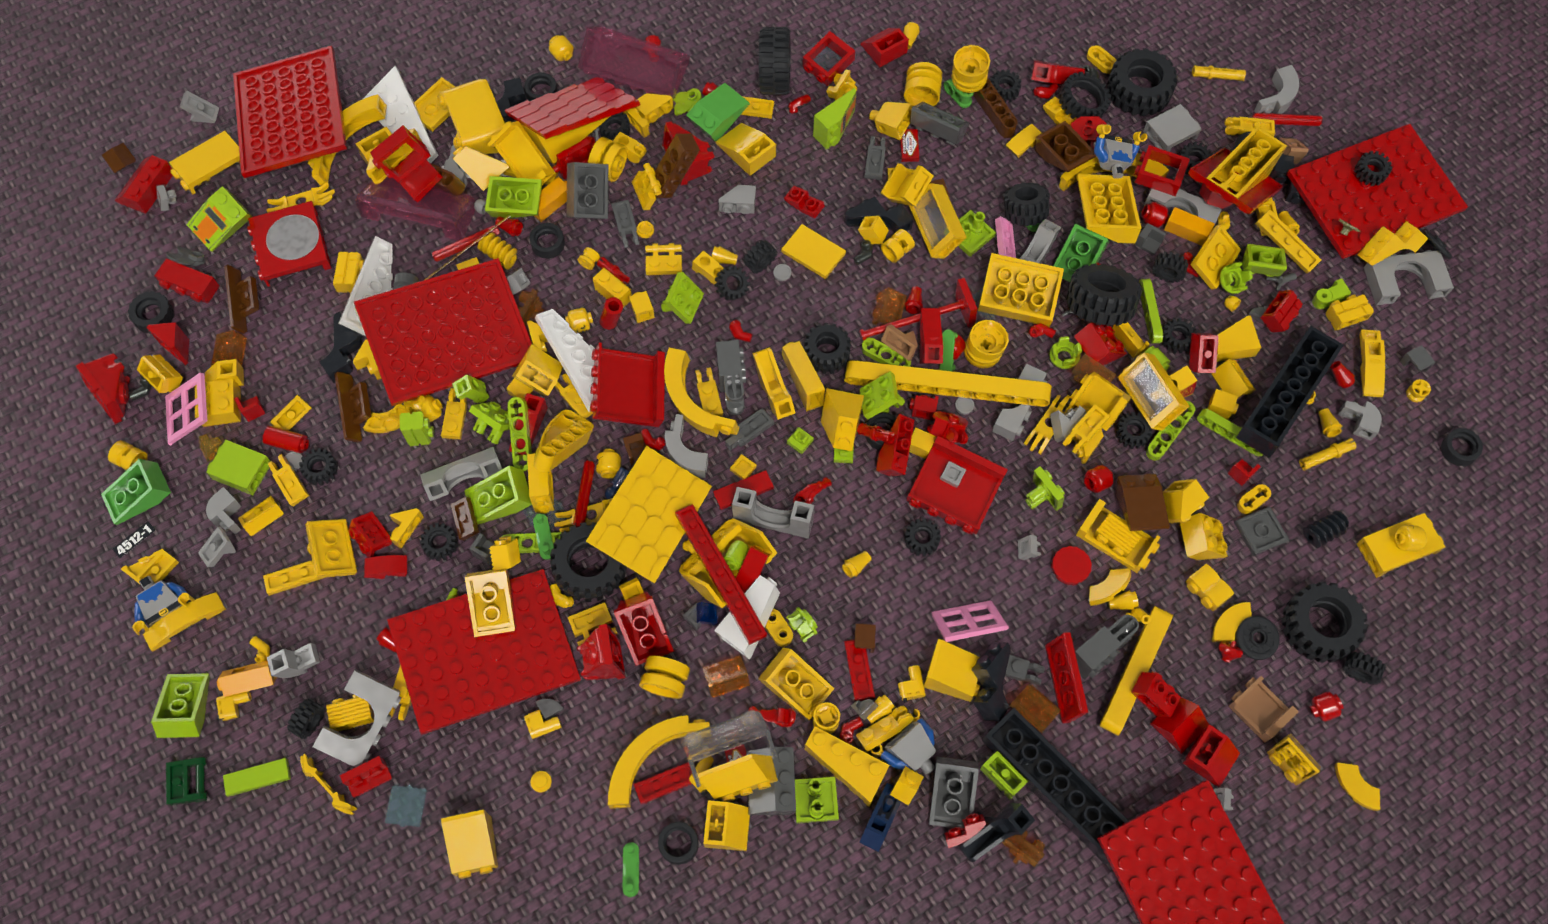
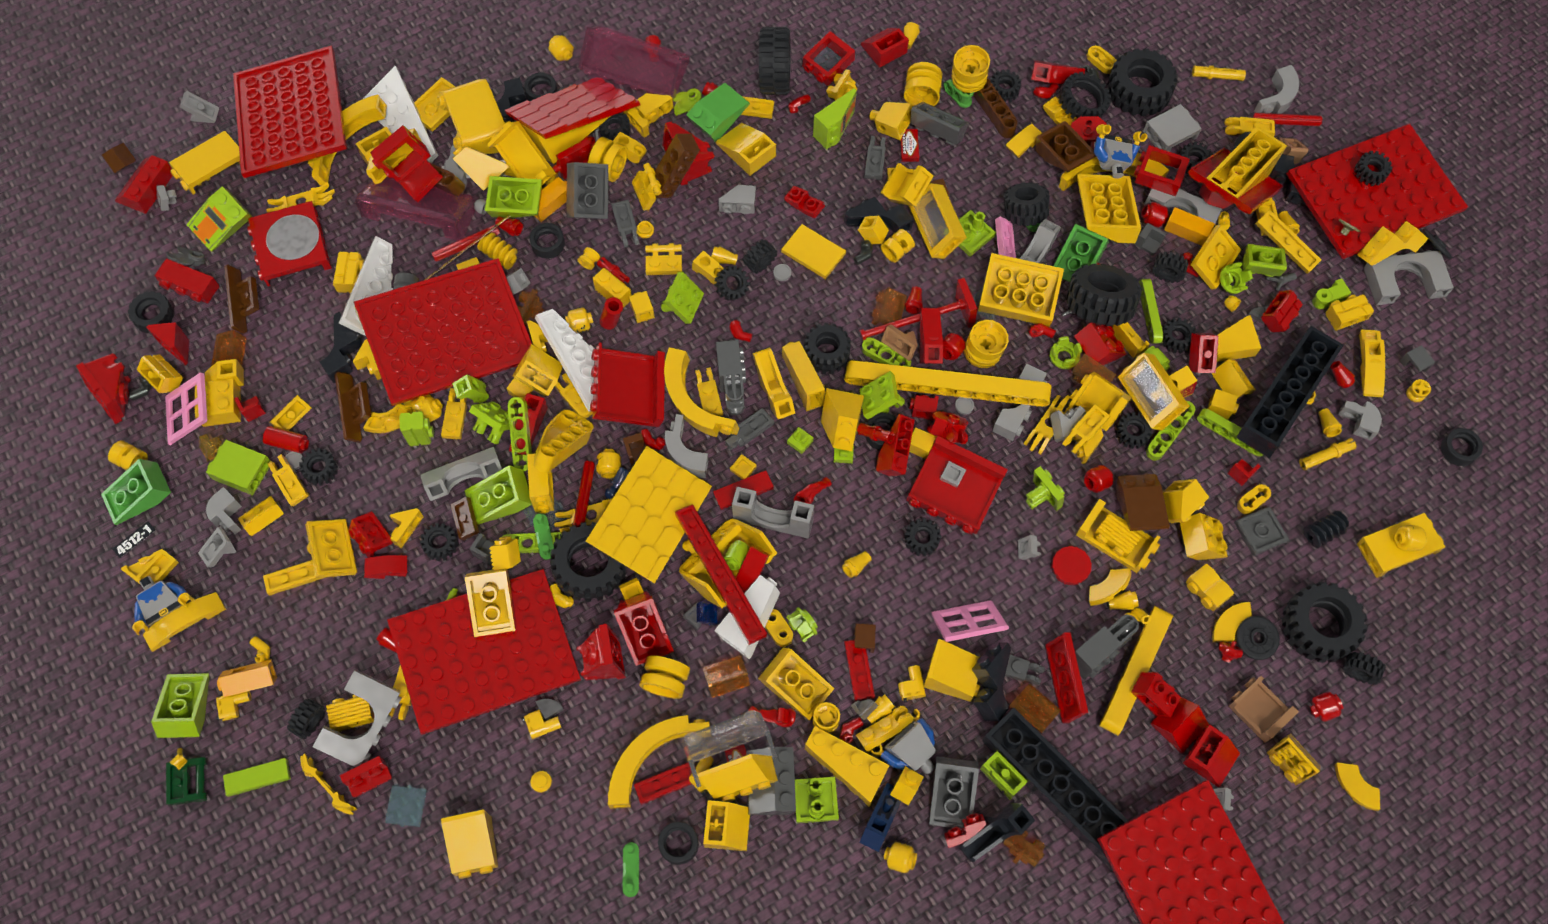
(179, 761): none -> yellow hand
(293, 663): light grey brick -> none
(590, 620): yellow plate -> none
(900, 857): none -> yellow head
(948, 350): bright green piece -> none

